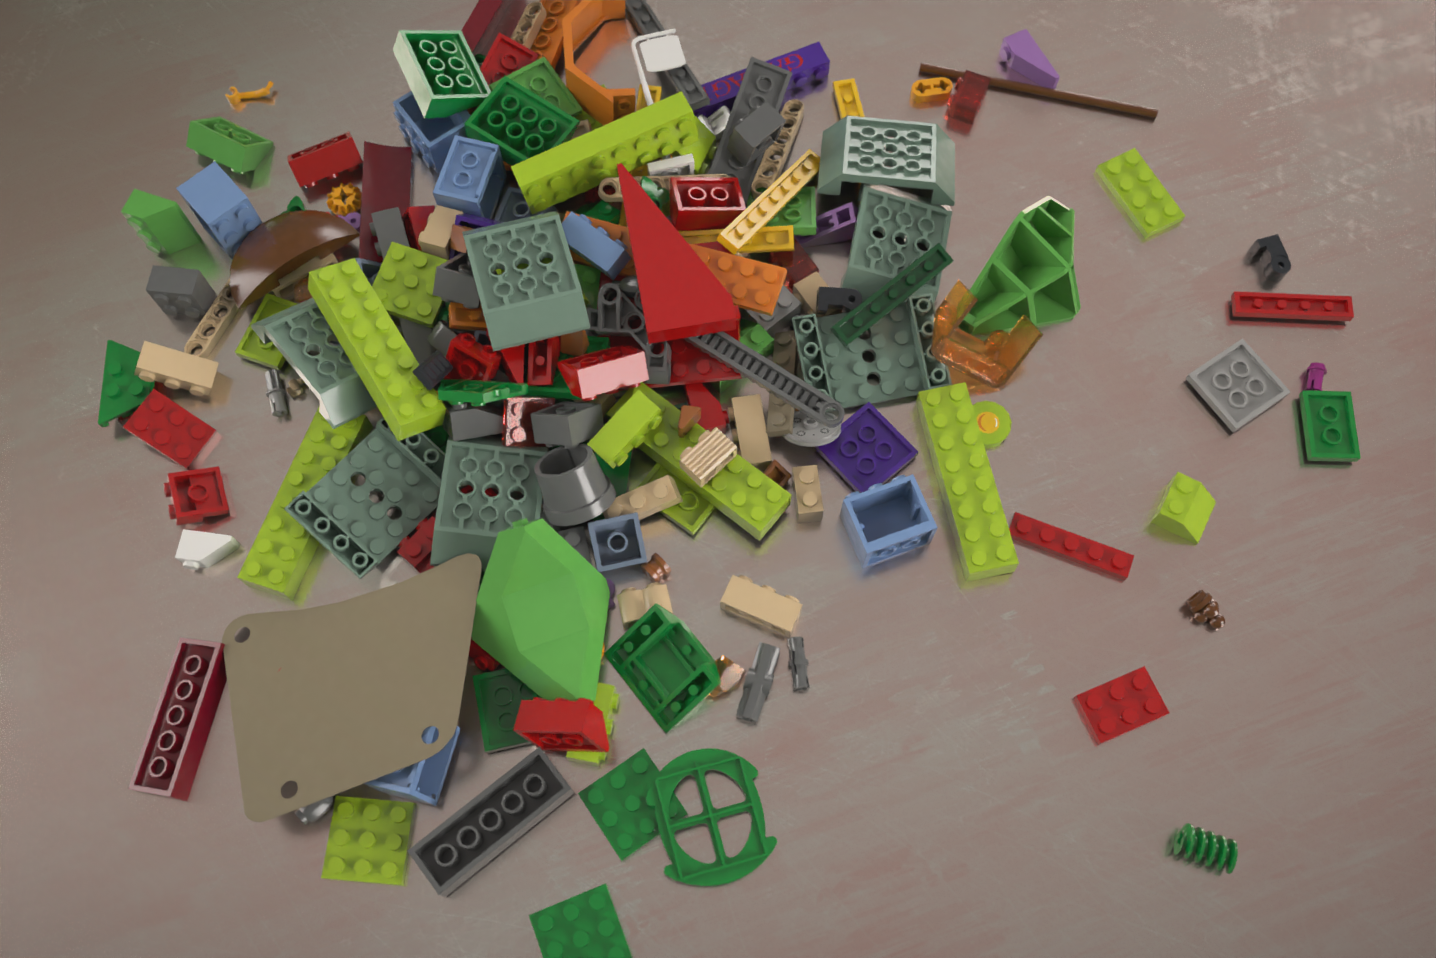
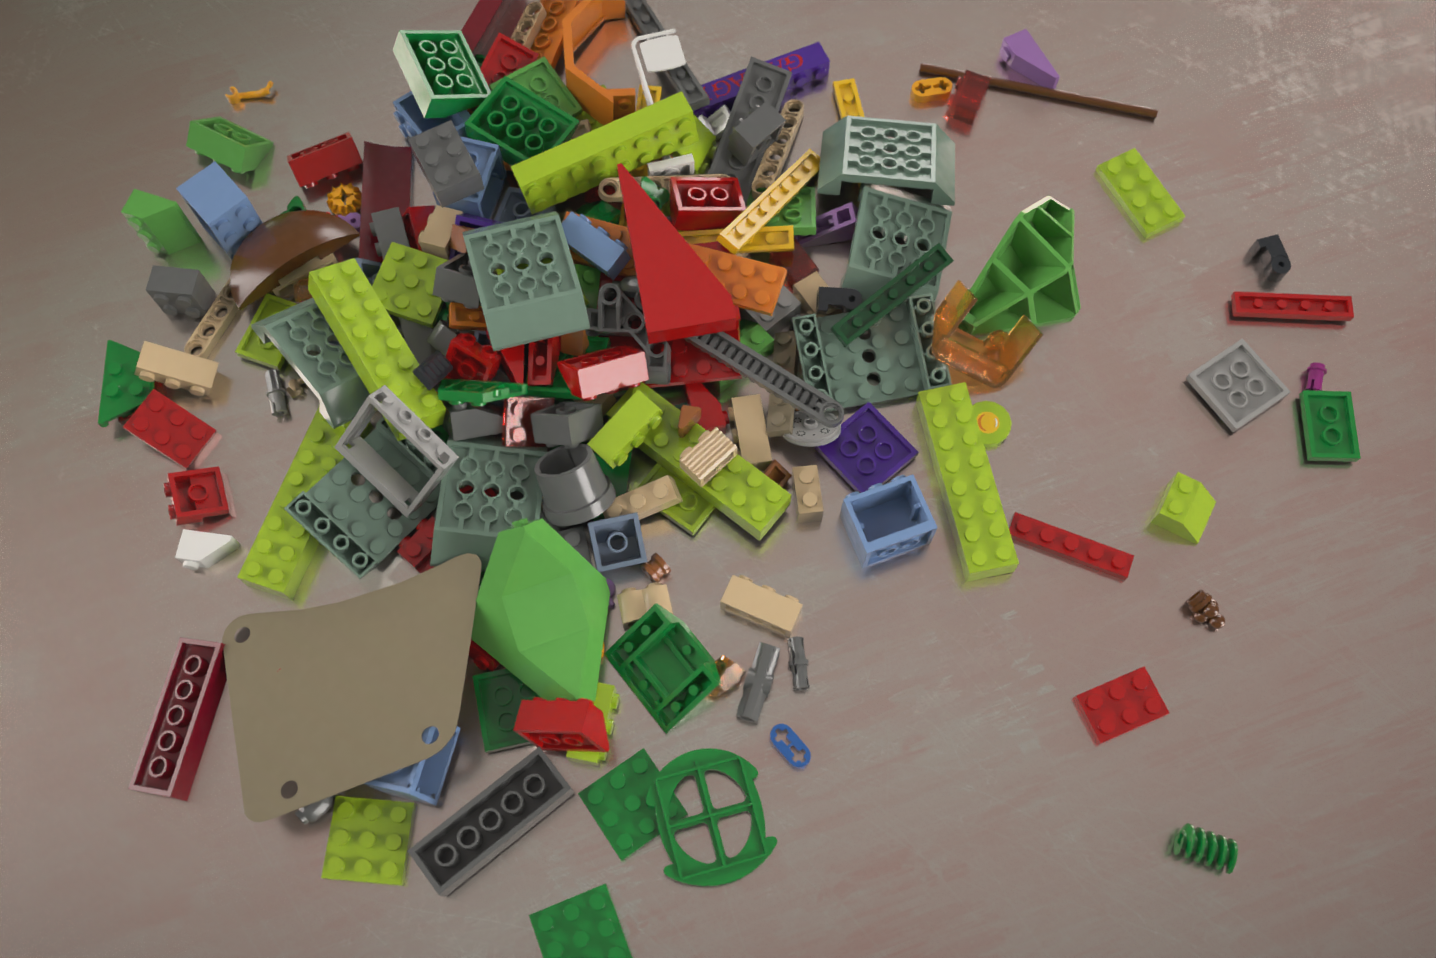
(376, 469): none -> light grey window
(446, 164): none -> dark grey brick
(795, 742): none -> blue beam

